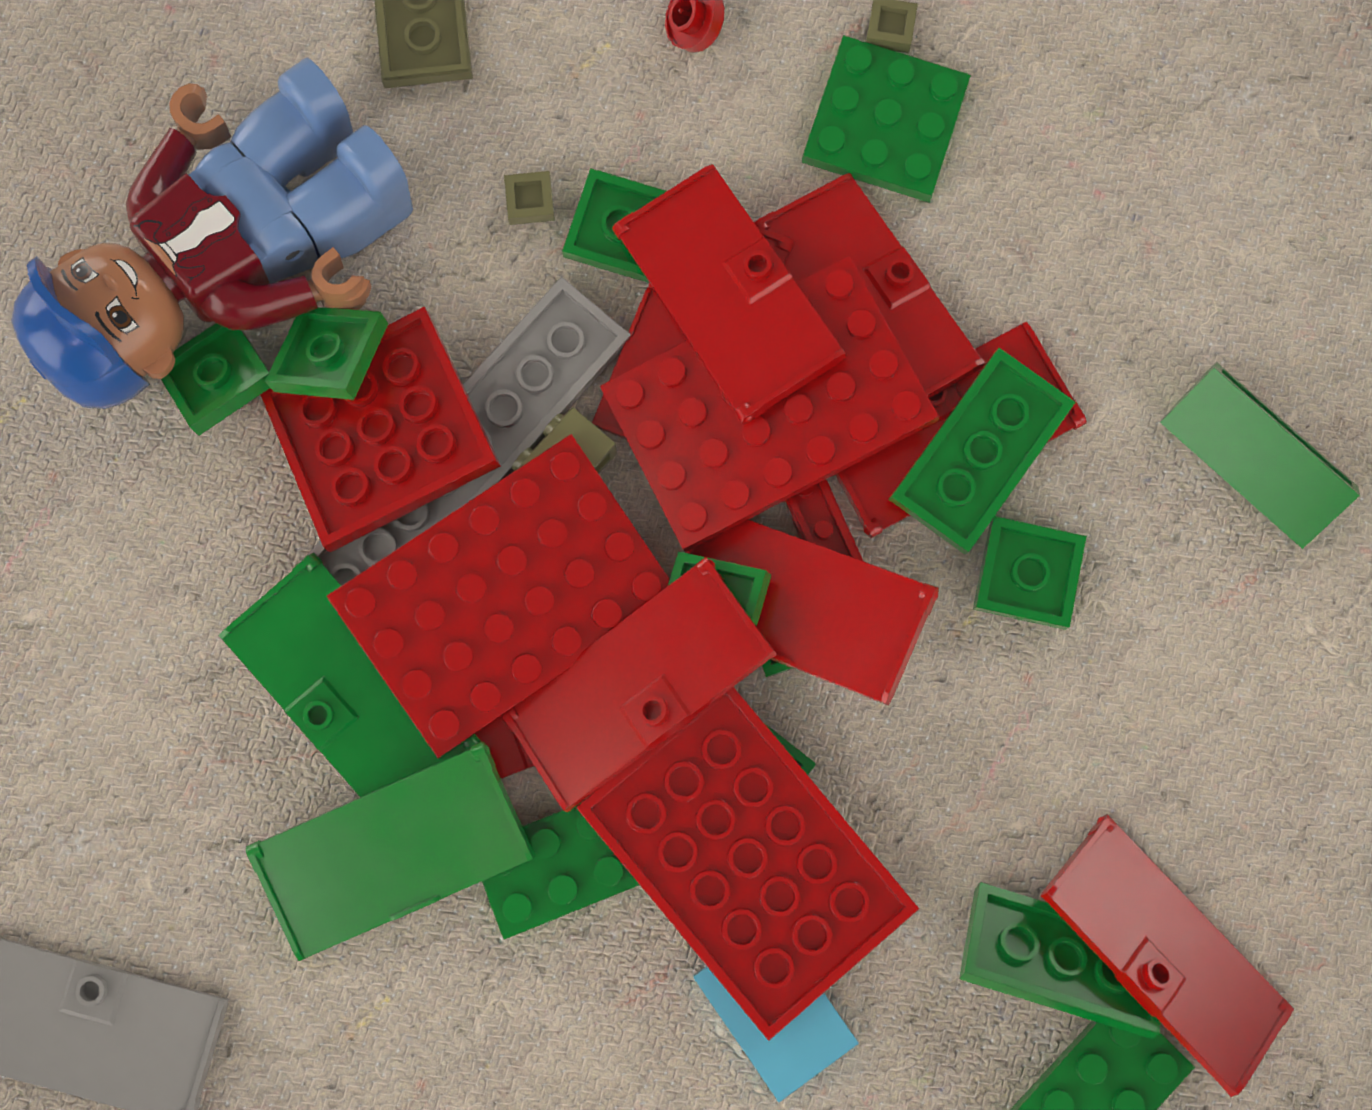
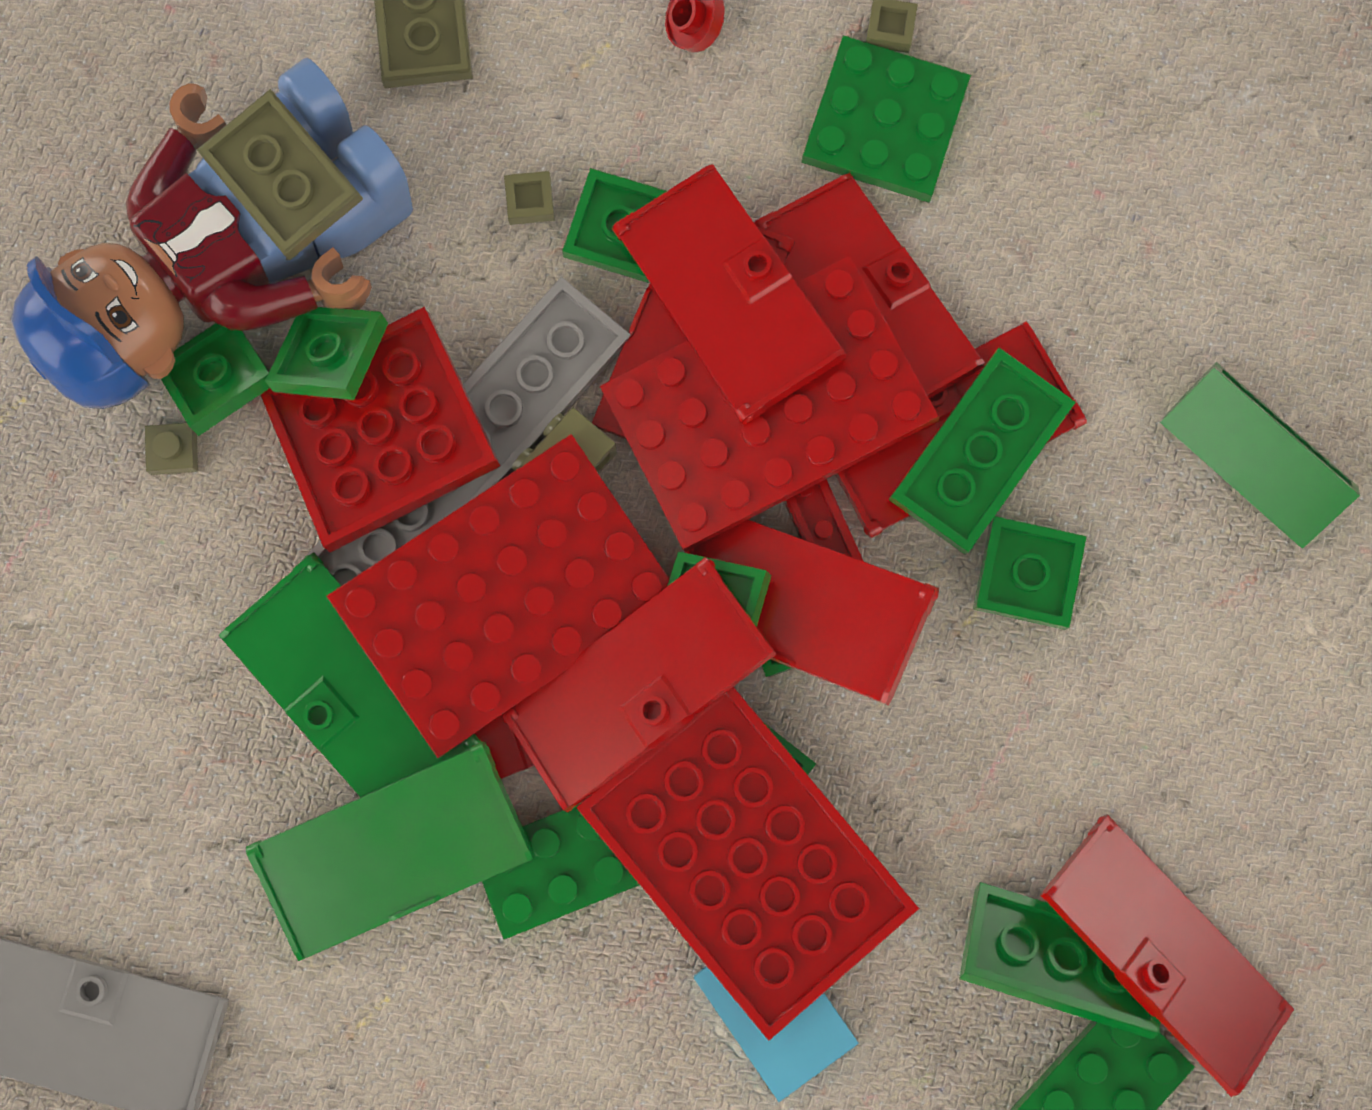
(170, 449): none -> olive plate
(279, 174): none -> olive tile

